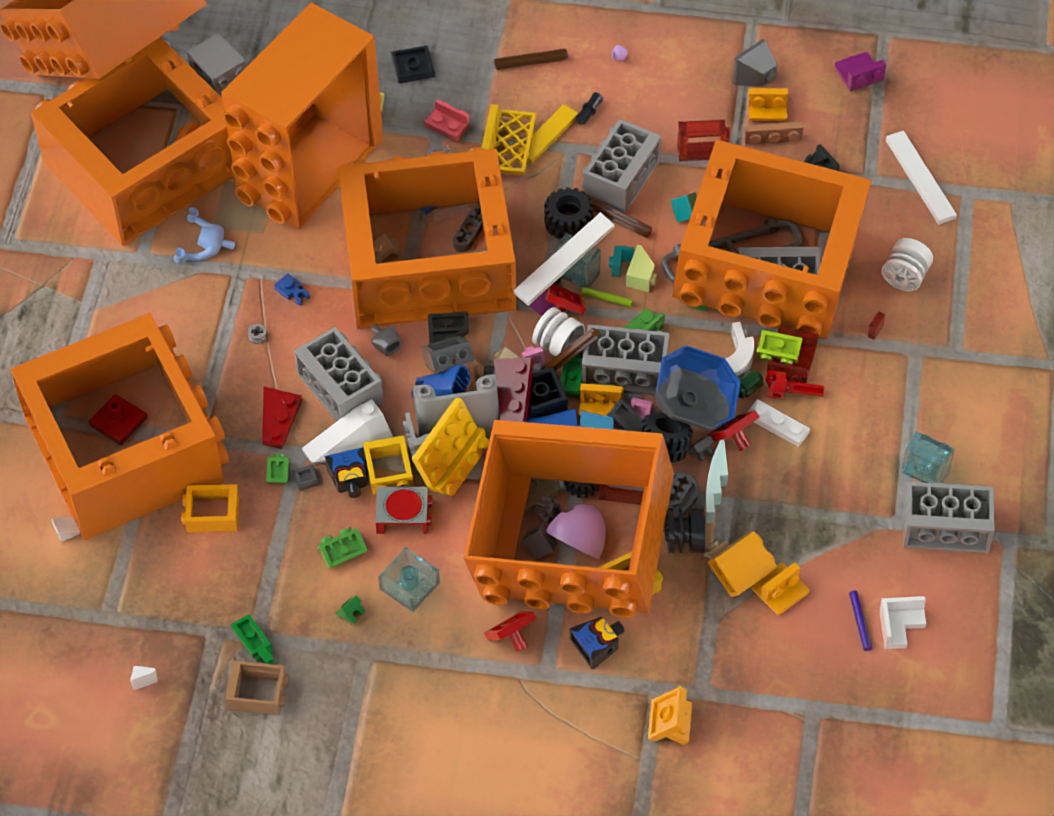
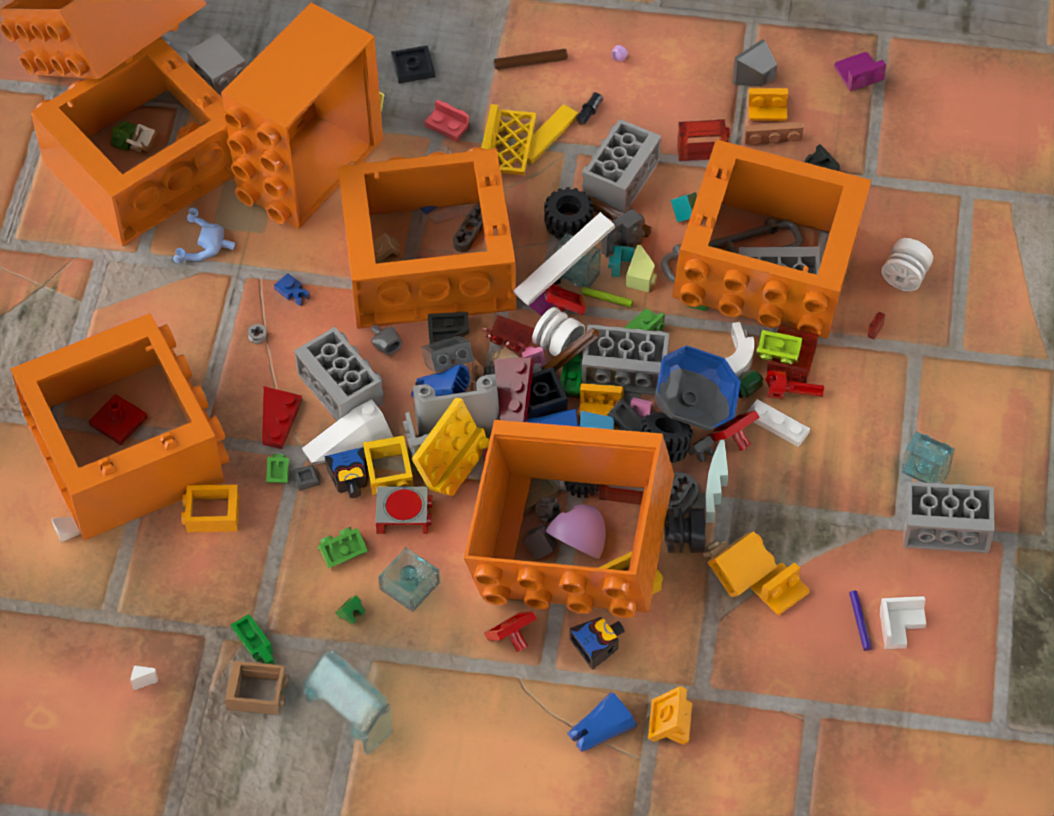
(121, 133): none -> bright green bracket
(142, 139): none -> tan bracket
(352, 698): none -> clear light blue windscreen
(511, 333): none -> clear red bracket
(602, 723): none -> blue piece
(627, 232): none -> dark grey plate
(921, 177): white tile -> none

